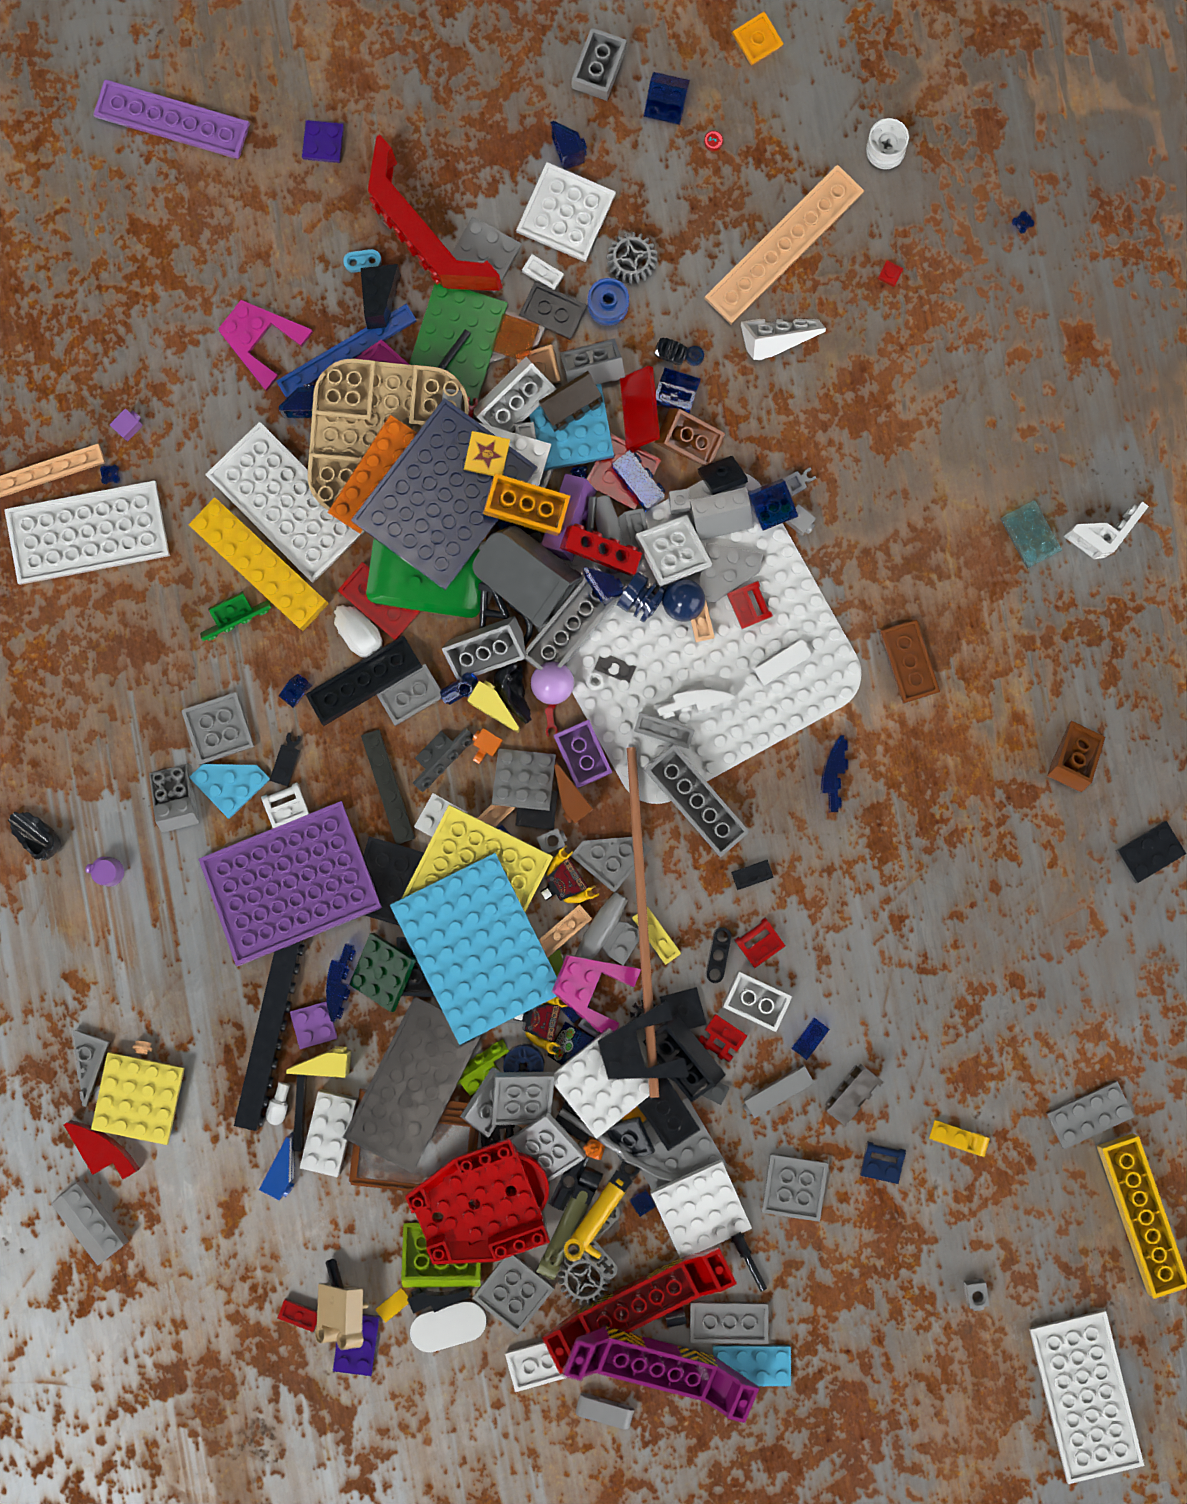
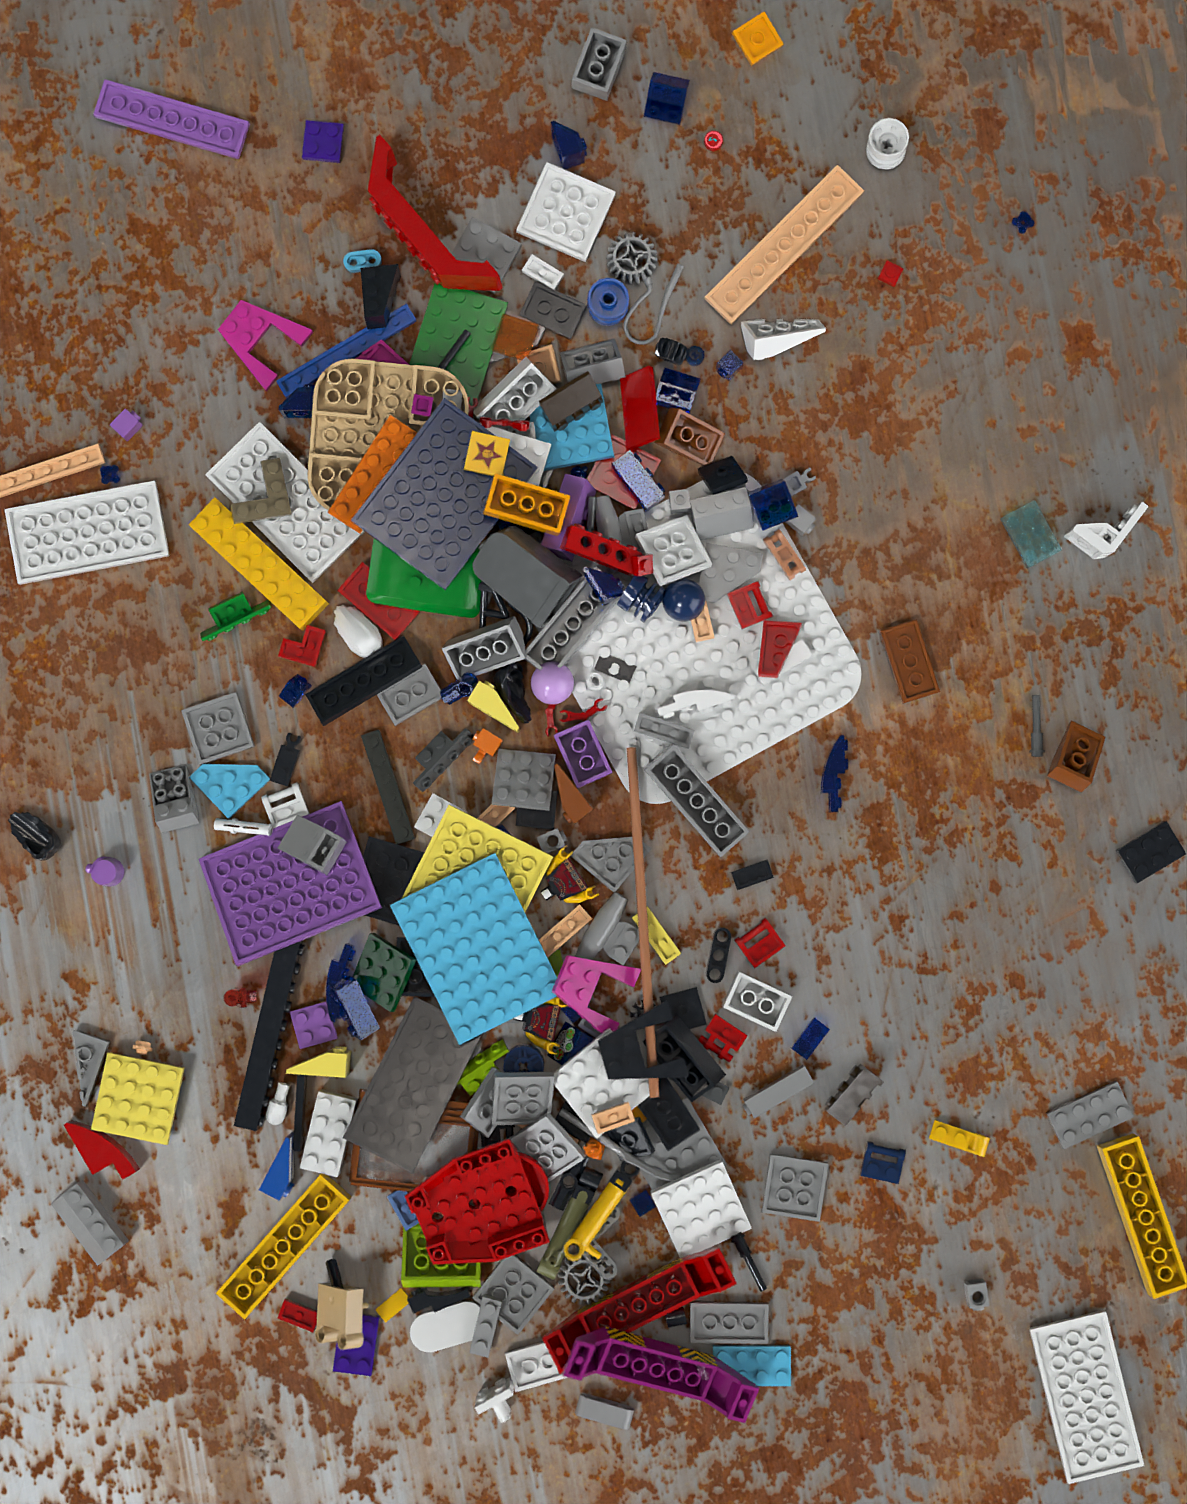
(222, 824): none -> white pin
(239, 997): none -> clear red hips
(277, 499): none -> dark tan plate
(283, 1245): none -> yellow brick
(304, 652): none -> red plate
(312, 844): none -> light grey slope
(354, 1008): none -> clear blue brick
(402, 1210): none -> medium blue plate
(422, 405): none -> magenta plate
(485, 1326): none -> light grey plate
(496, 1399): none -> white plate
(521, 425): none -> red piece
(584, 715): none -> red piece
(612, 1117): none -> light nougat plate
(643, 564): none -> red plate
(648, 282): none -> light grey piece
(729, 365): none -> clear blue brick
(776, 645): none -> red wing
(784, 554): none -> nougat plate
(1036, 736): none -> dark grey pin

